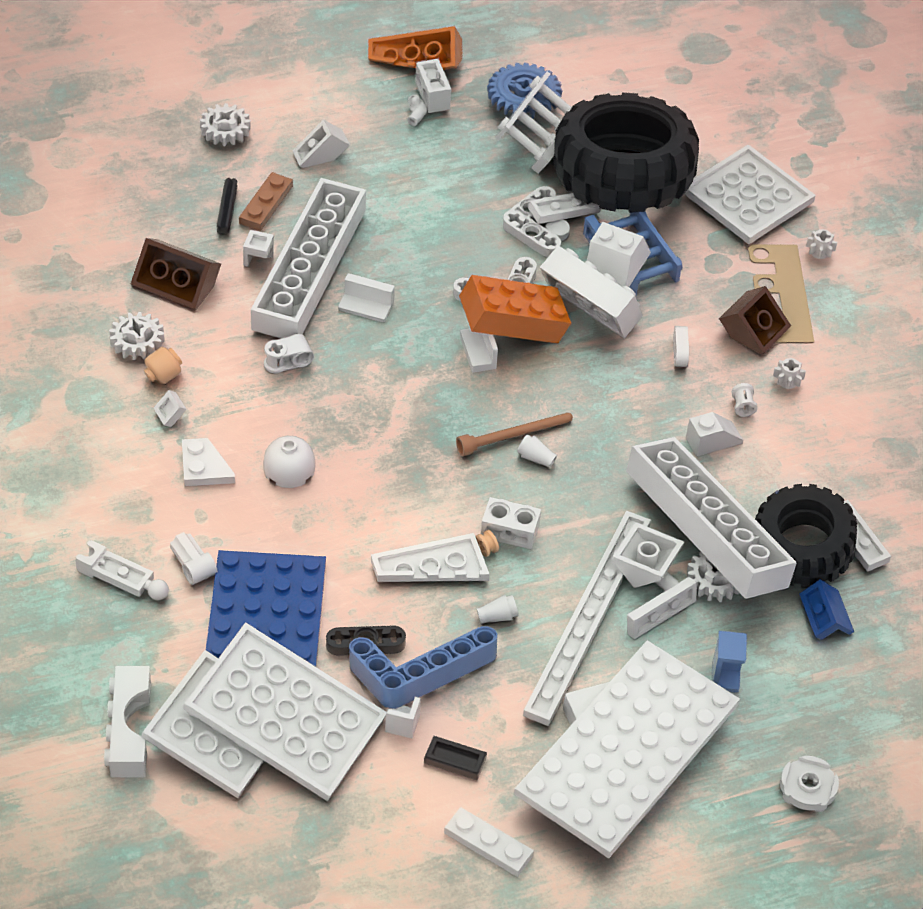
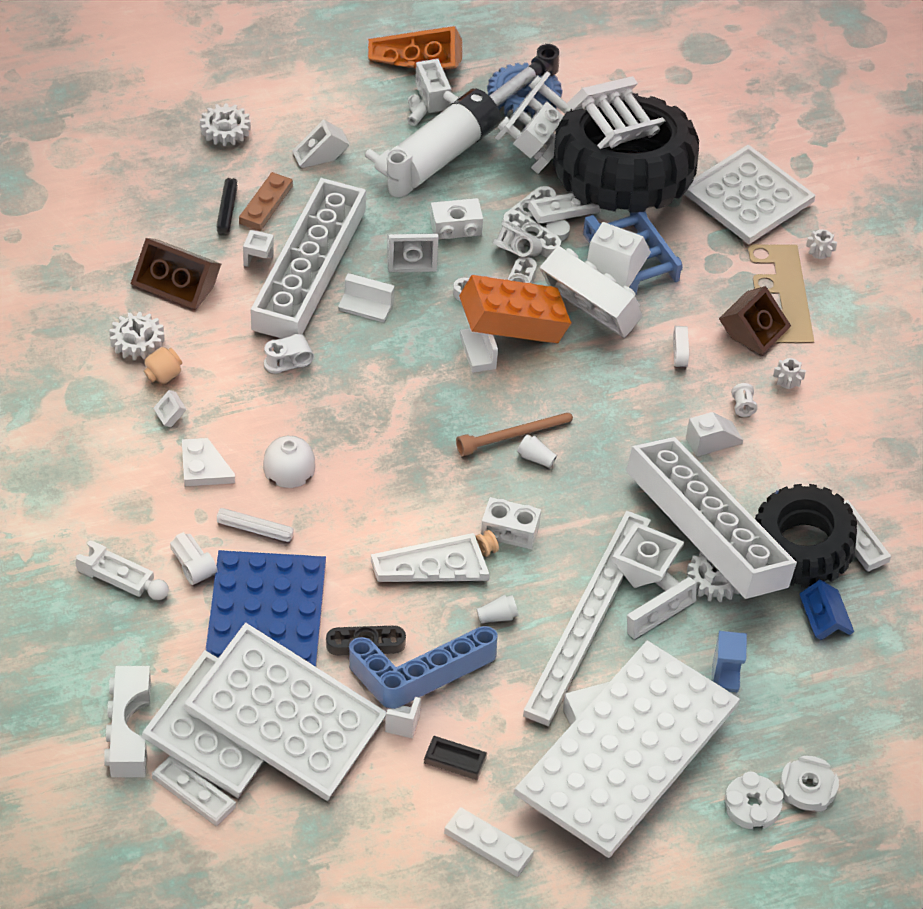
(194, 790): none -> white tile
(255, 524): none -> white axle
(412, 252): none -> white slope
(455, 128): none -> white piece
(456, 218): none -> white brick
(514, 238): none -> white piece
(538, 130): none -> white brick
(615, 92): none -> white fence
(753, 786): none -> white plate

